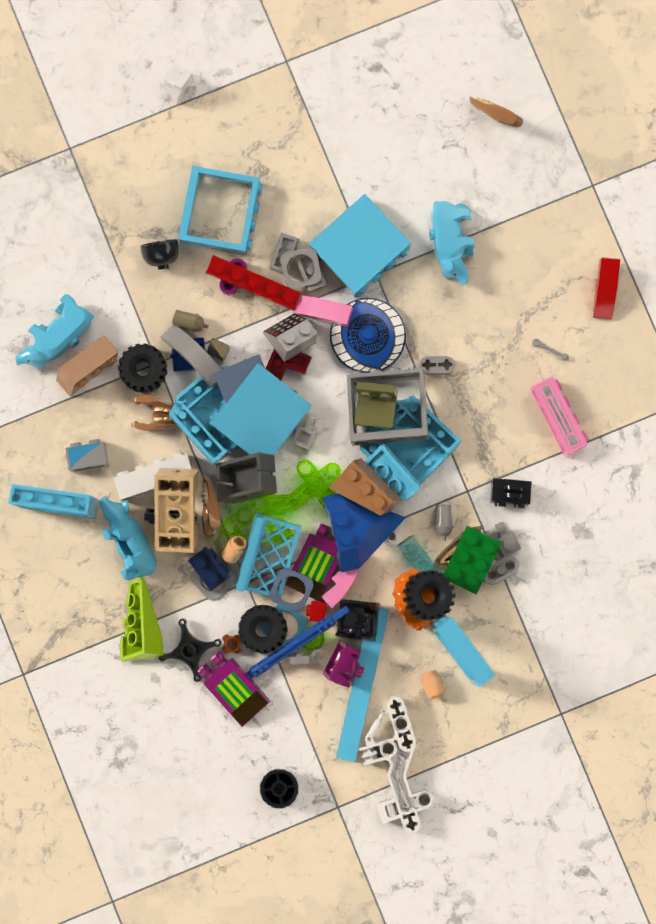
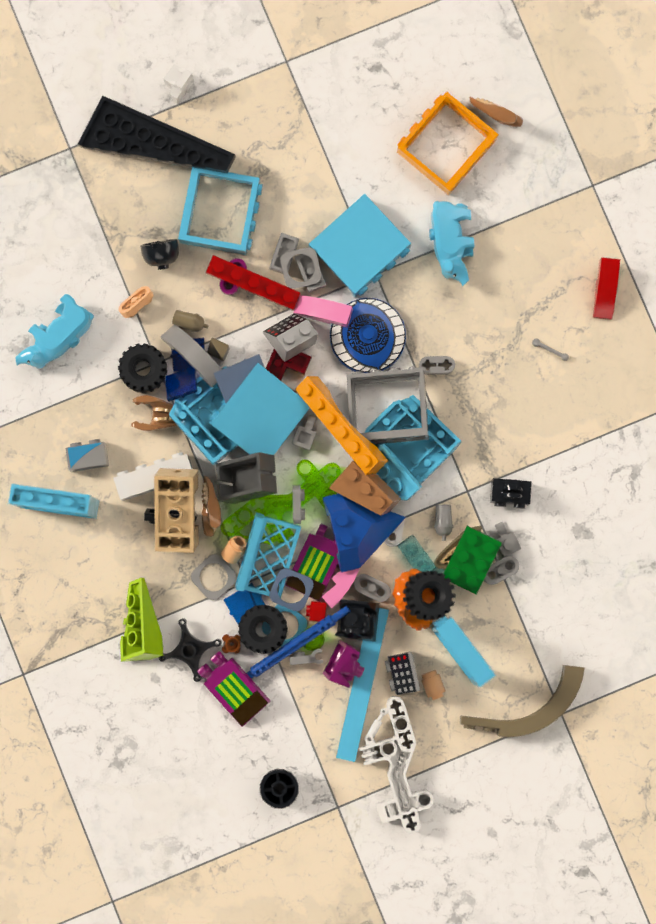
(86, 365): medium nougat wedge -> none
(129, 539): medium azure animal -> none
(132, 133): none -> black wing
(136, 301): none -> light nougat plate
(181, 384): none -> clear blue piece
(208, 568): dark blue bracket -> none
(242, 601): none -> clear blue piece
(298, 496): none -> light grey plate
(360, 449): none -> light orange arch
(372, 588): none -> light grey plate
(376, 405): olive bracket -> none
(403, 673): none -> slope
(428, 116): none -> light orange window
(556, 706): none -> dark tan arch
(558, 416): bright pink brick -> none

